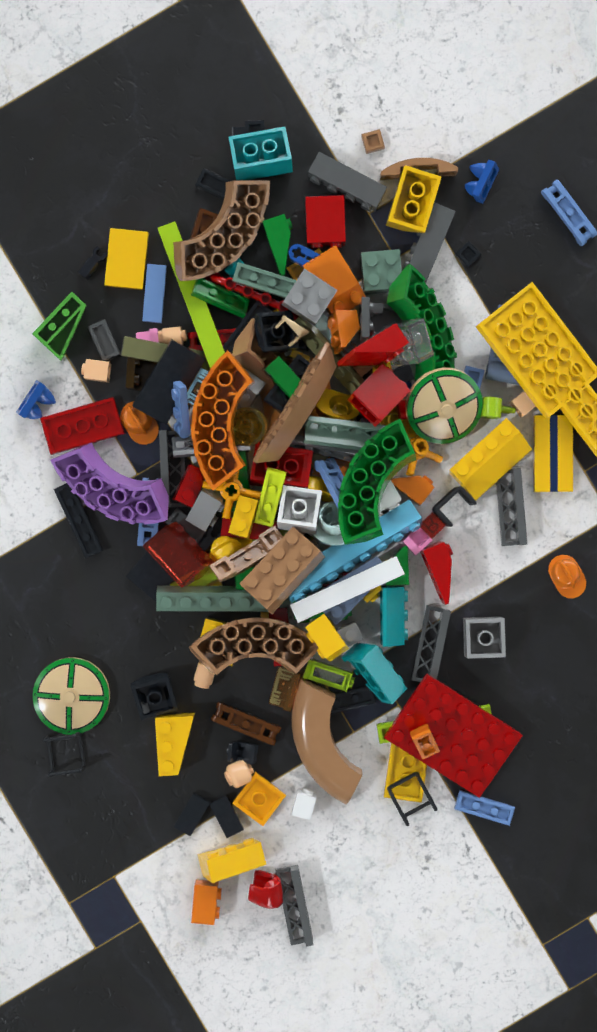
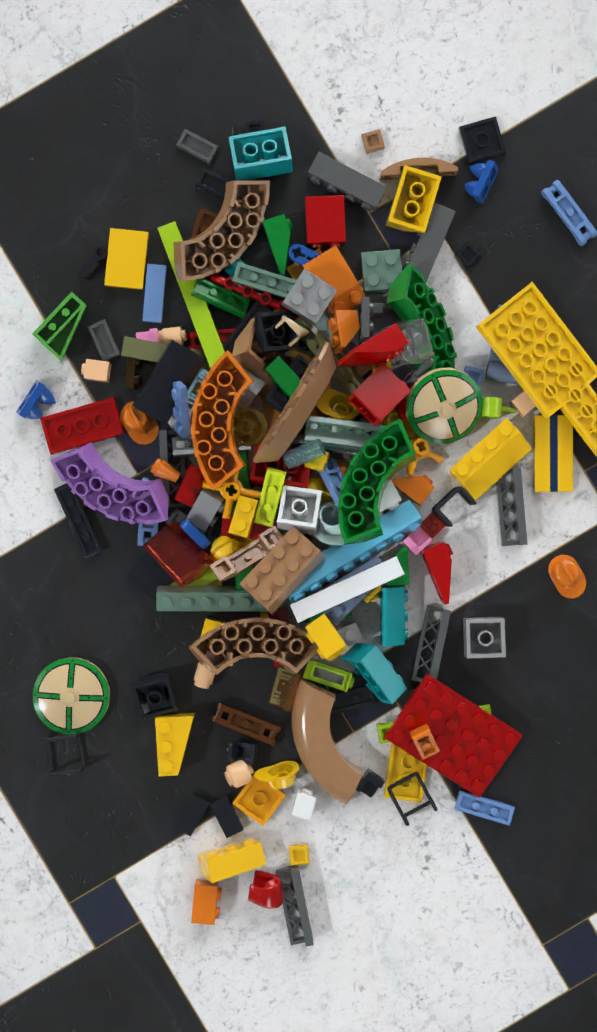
(164, 470): none -> orange cone
(195, 533): none -> blue beam
(197, 146): none -> dark grey tile
(278, 775): none -> yellow piece
(298, 854): none -> yellow tile
(304, 453): none -> clear light blue axle
(318, 464): none -> yellow tile
(370, 783): none -> black panel
(412, 377): none -> dark grey bar
(482, 140): none -> black tile

